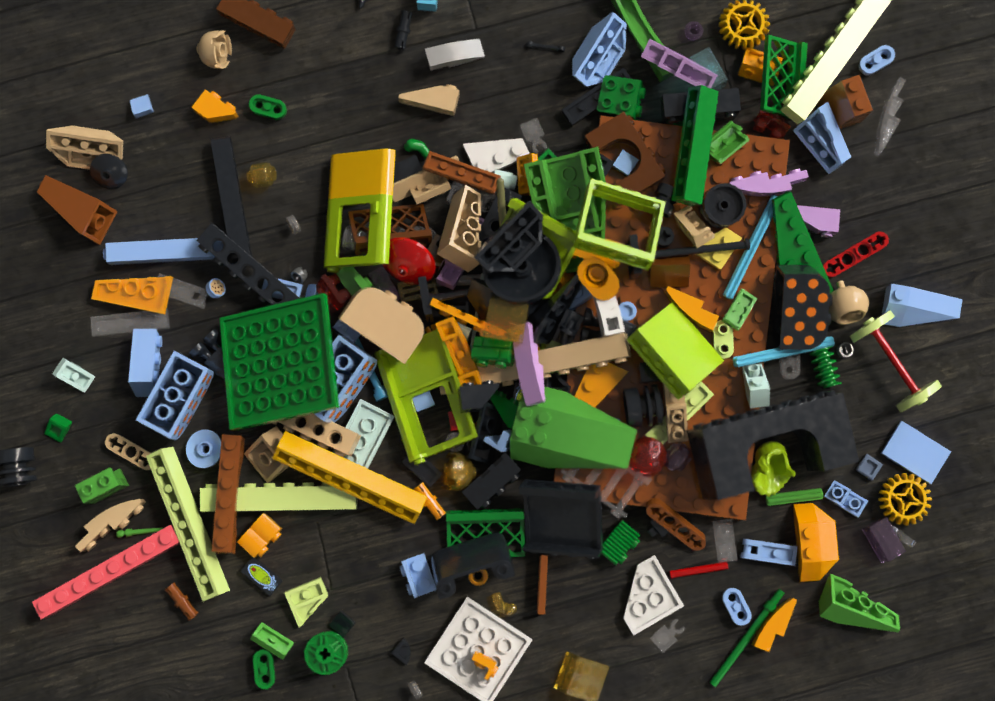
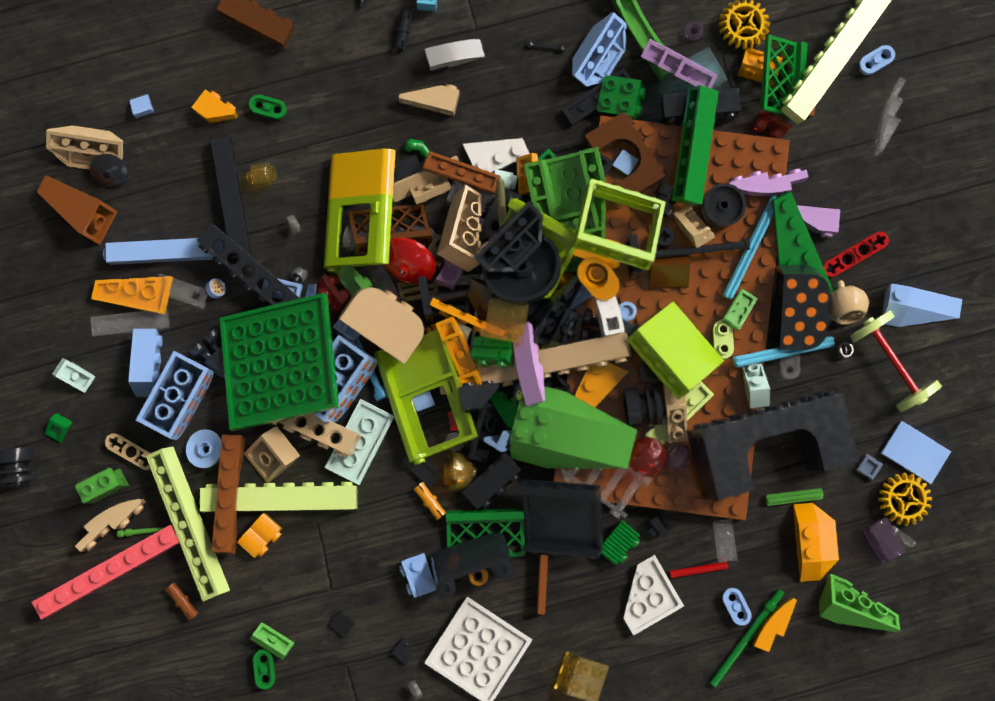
(214, 49): tan cylinder -> none
(262, 576): tile -> none
(306, 599): yellowish green wing -> none
(336, 646): green wheel -> none
(349, 477): yellow brick -> none
(484, 661): light orange bracket -> none
(503, 607): clear yellow arm -> none
(532, 133): clear plate -> none
(665, 637): clear plate -> none
(677, 523): dark orange beam -> none
(692, 309): light orange slope -> none
(719, 258): light yellow wing -> none
(727, 142): bright green hinge -> none
(769, 552): light blue plate -> none
(771, 468): lime hair -> none
(823, 138): light blue wedge -> none
(825, 367): green piece -> none
(846, 499): light blue slope -> none
(847, 101): dark orange slope -> none

